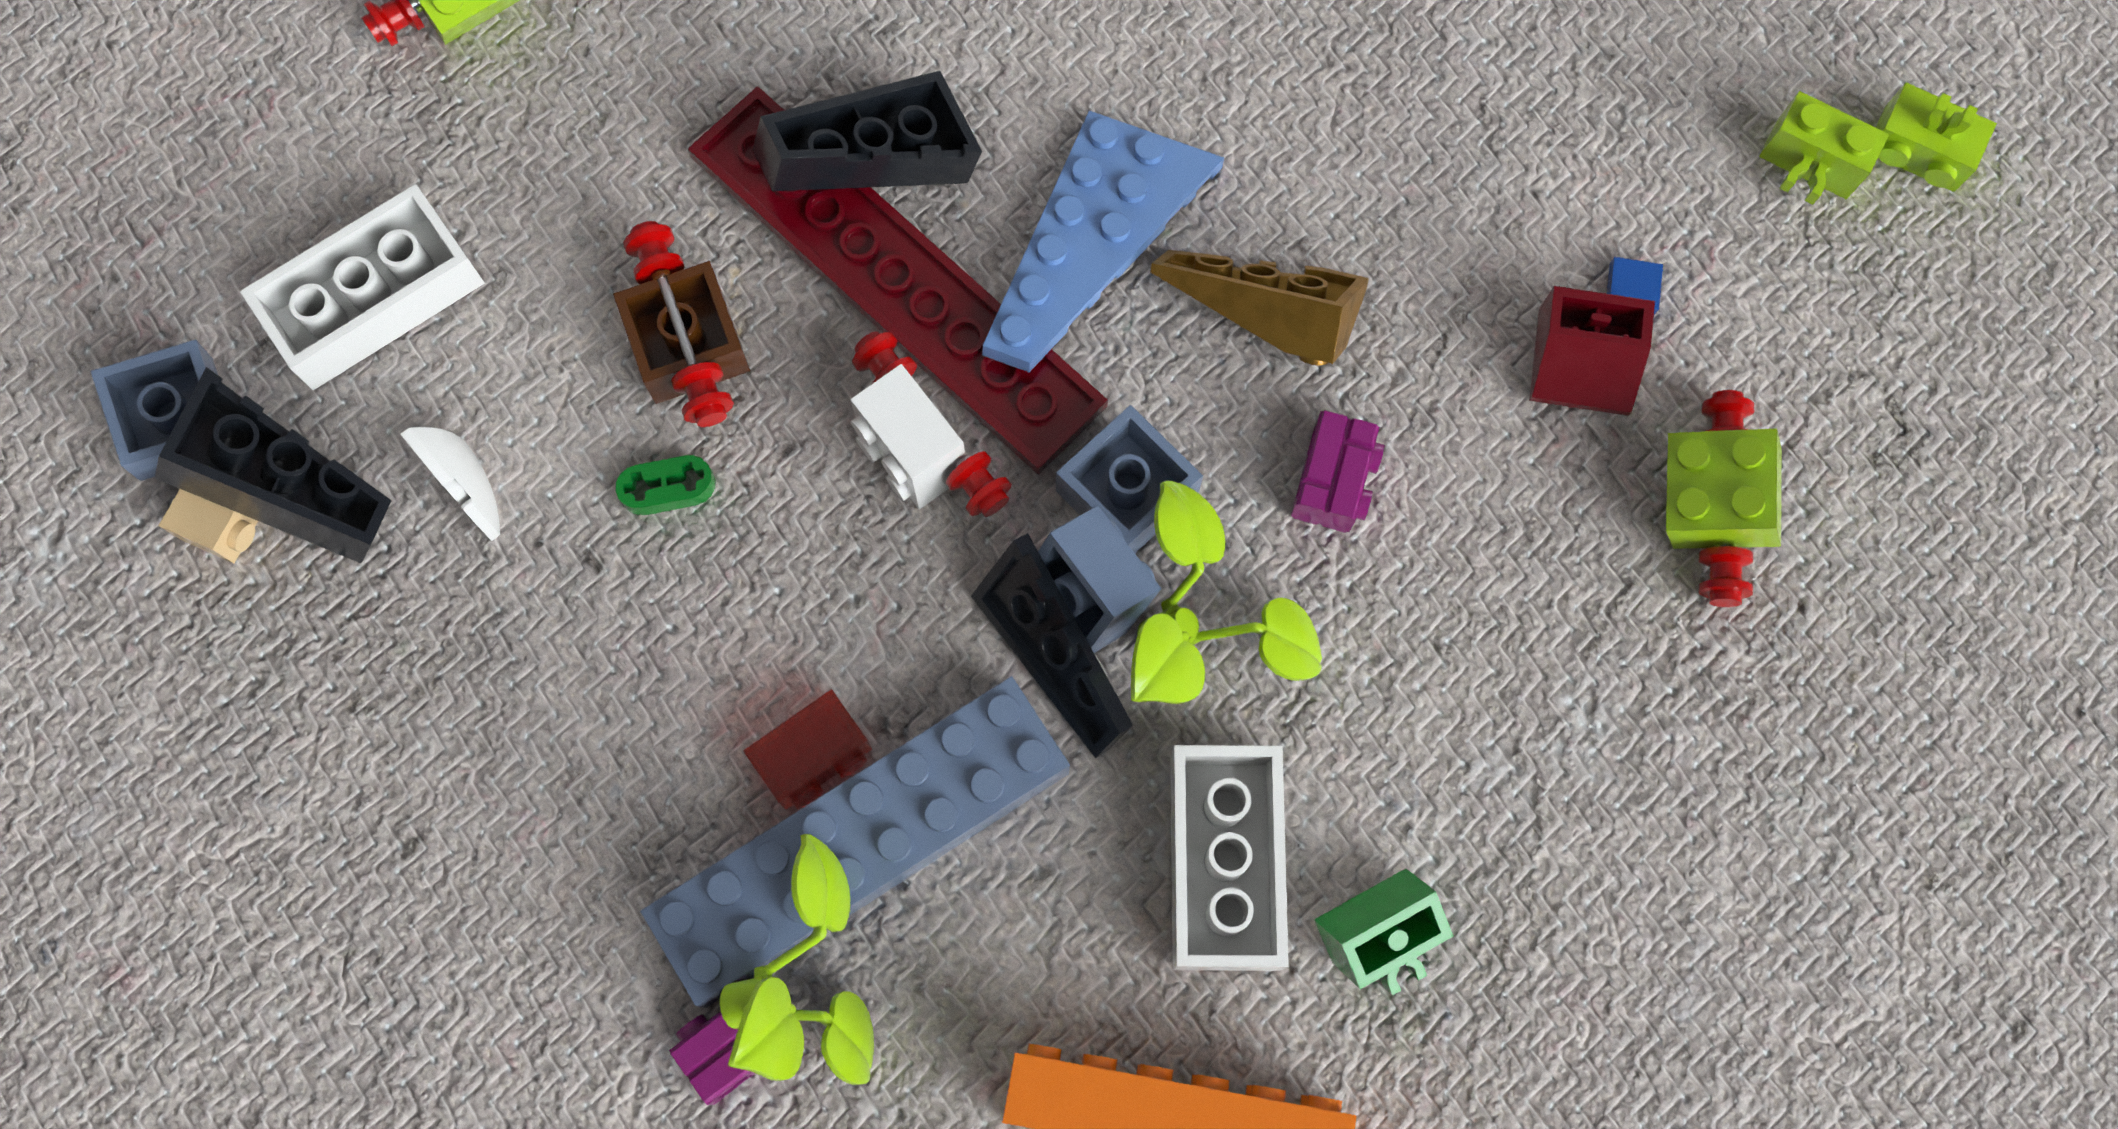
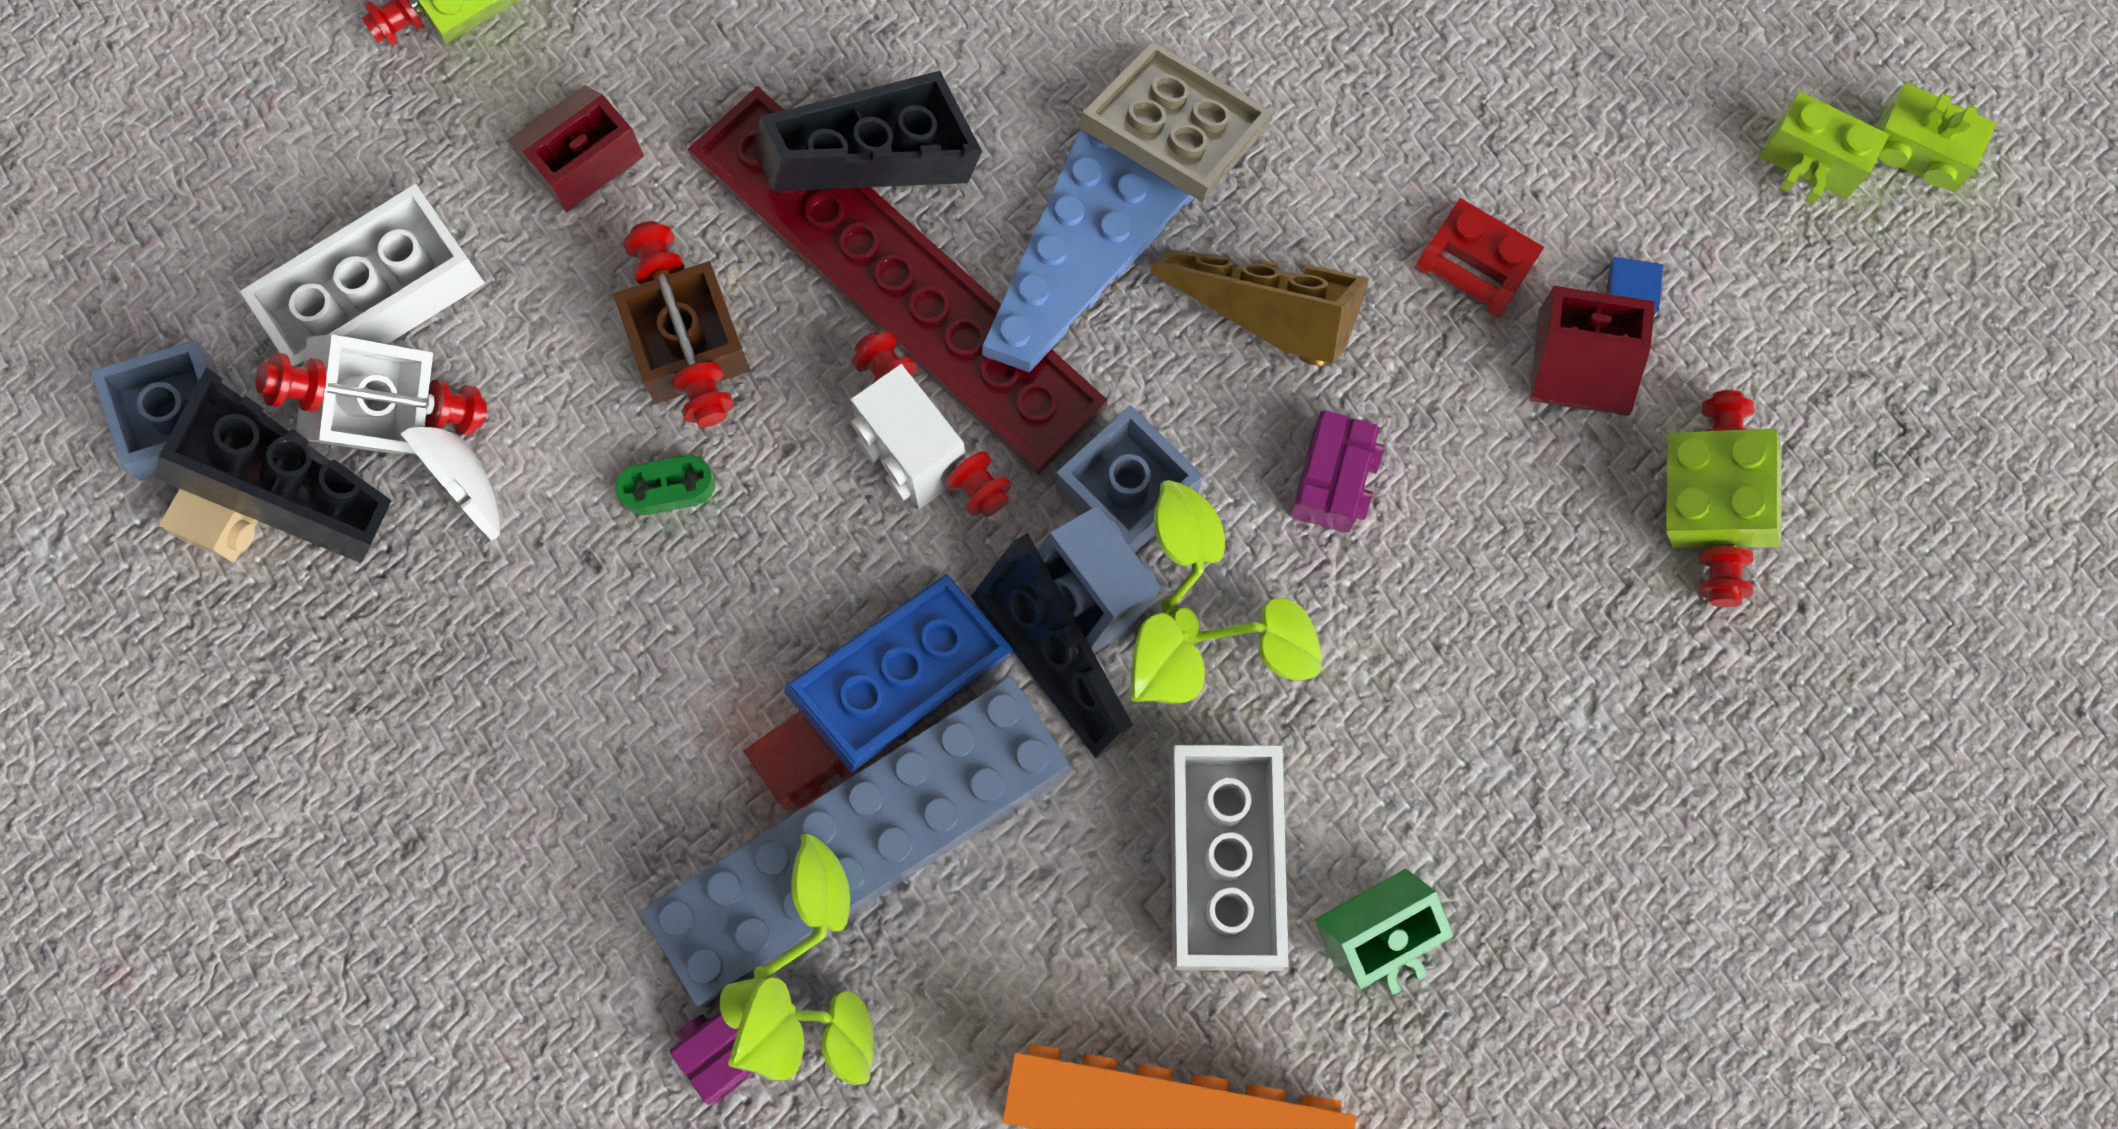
(366, 394): none -> white brick
(577, 147): none -> dark red slope
(897, 672): none -> blue tile
(1176, 120): none -> dark tan plate
(1484, 245): none -> red plate

